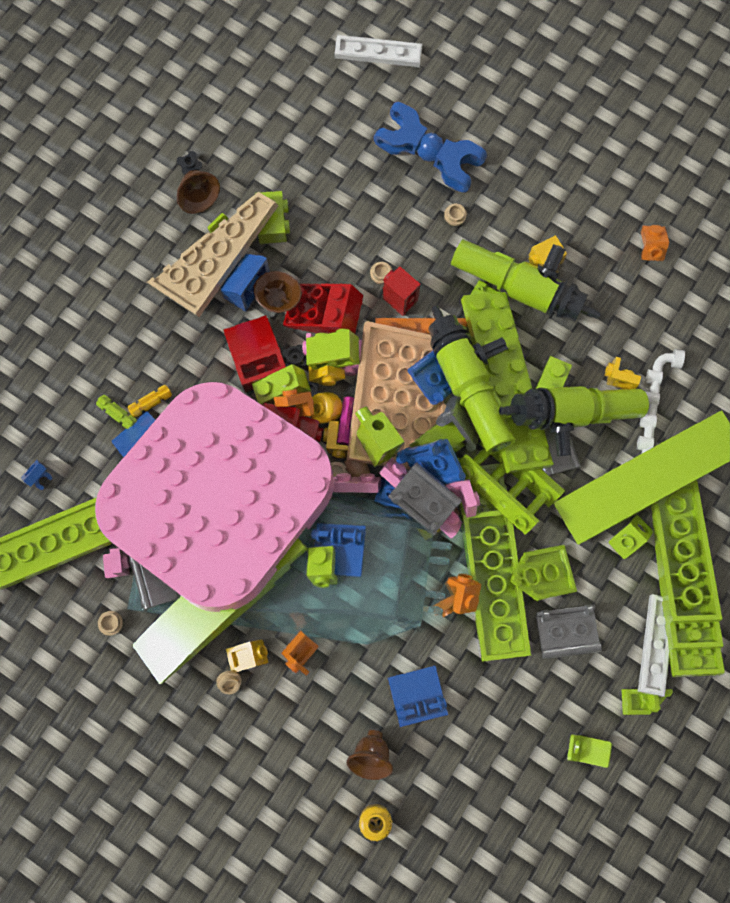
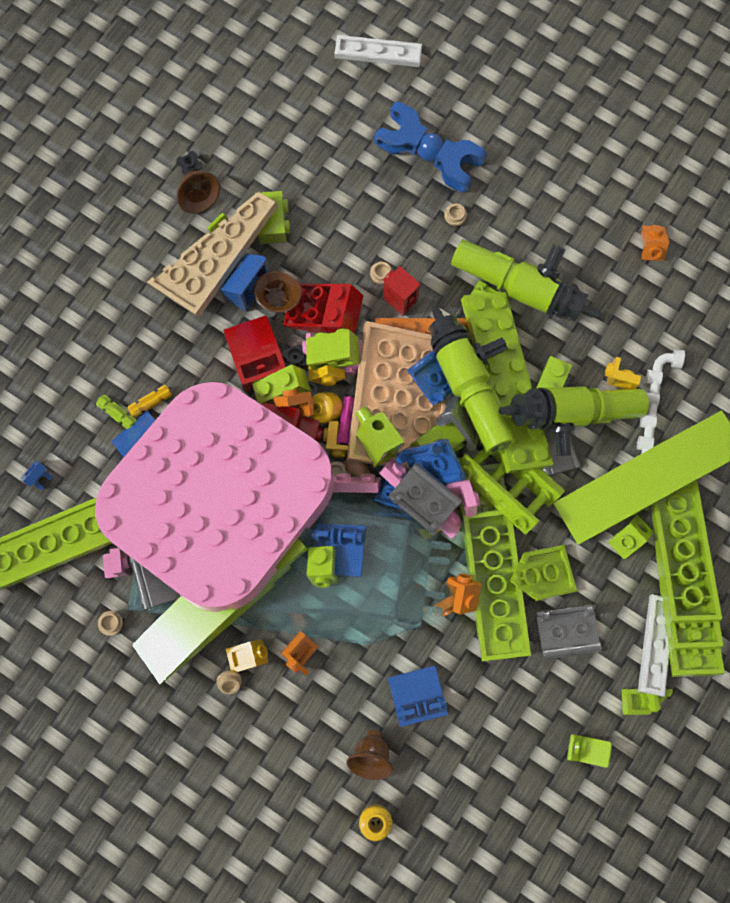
(540, 251): yellow brick -> none

